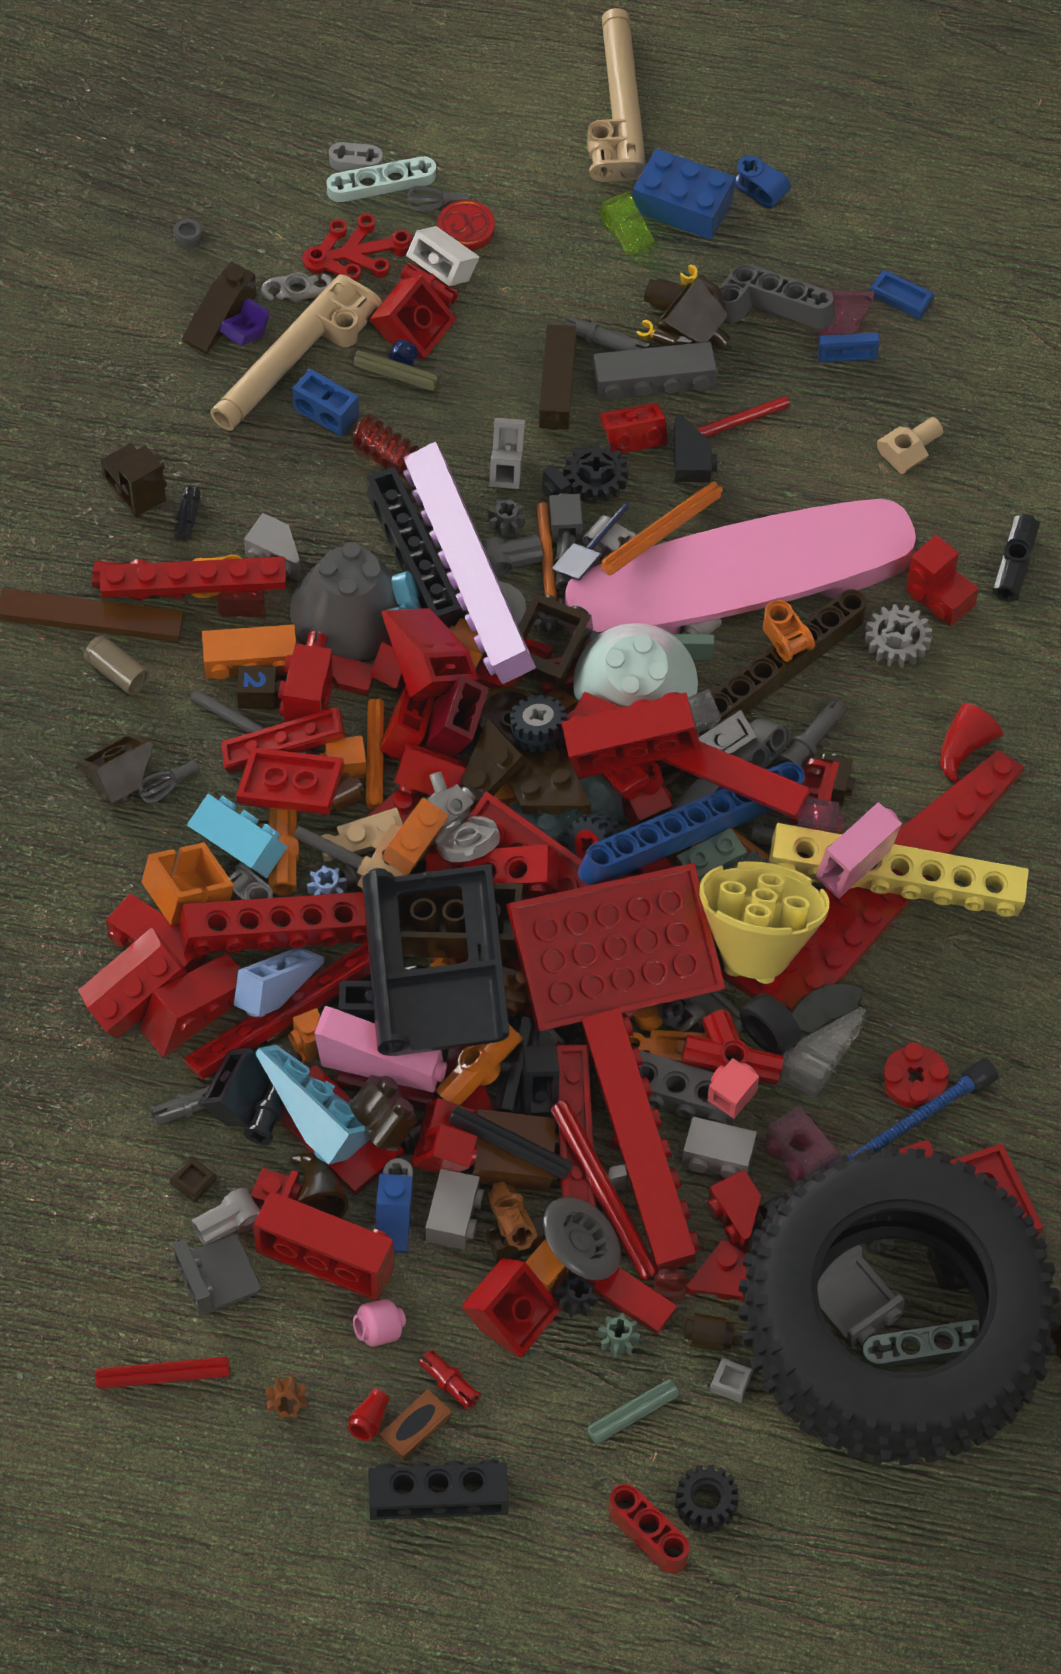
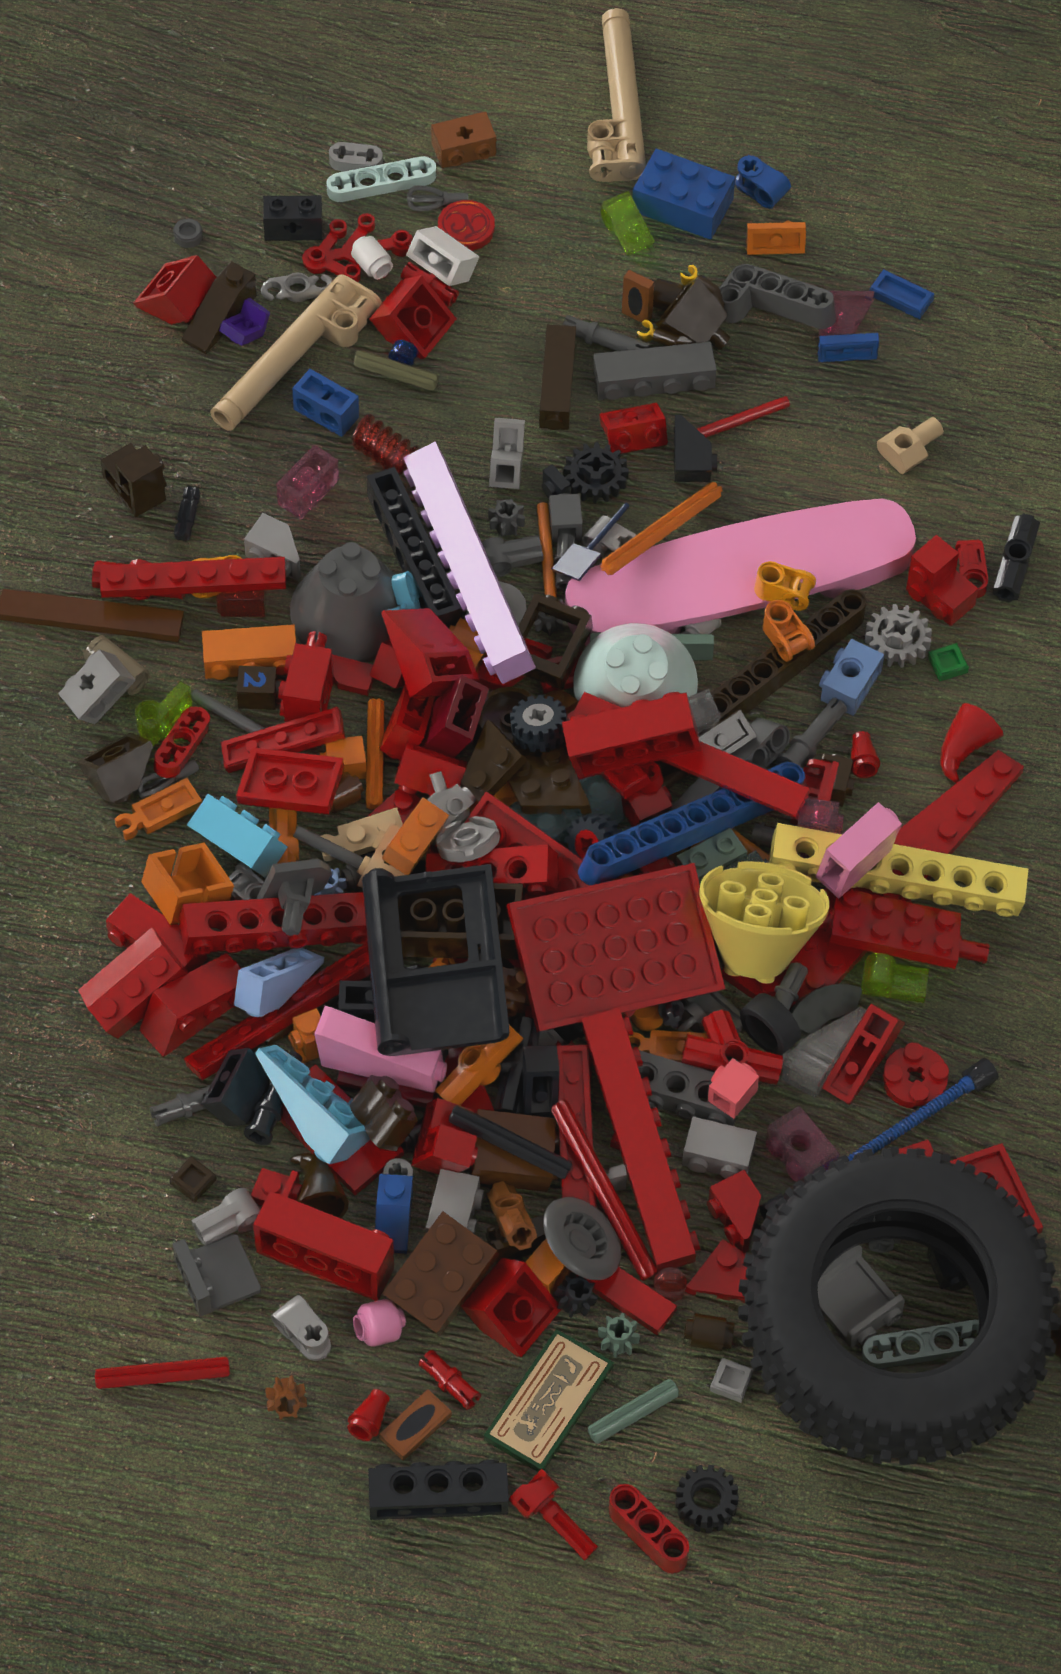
(96, 686): none -> light grey brick
(160, 809): none -> orange plate
(164, 713): none -> clear neon green plate
(177, 290): none -> red slope
(181, 753): none -> red beam
(292, 218): none -> black brick
(294, 886): none -> dark grey piece
(303, 1328): none -> light grey piece
(307, 482): none -> clear pink brick
(371, 257): none -> white brick
(441, 1273): none -> reddish brown brick
(463, 140): none -> dark orange brick
(538, 1498): none -> red piece
(548, 1401): none -> tile
(637, 296): none -> dark orange tile
(776, 238): none -> orange tile
(785, 584): none -> light orange piece
(790, 985): none -> dark grey axle
(859, 662): none -> medium blue brick
(863, 1053): none -> red slope
(864, 755): none -> red cone
(890, 980): none -> clear neon green plate
(900, 930): none -> red plate
(948, 662): none -> green tile
(973, 562): none -> red piece

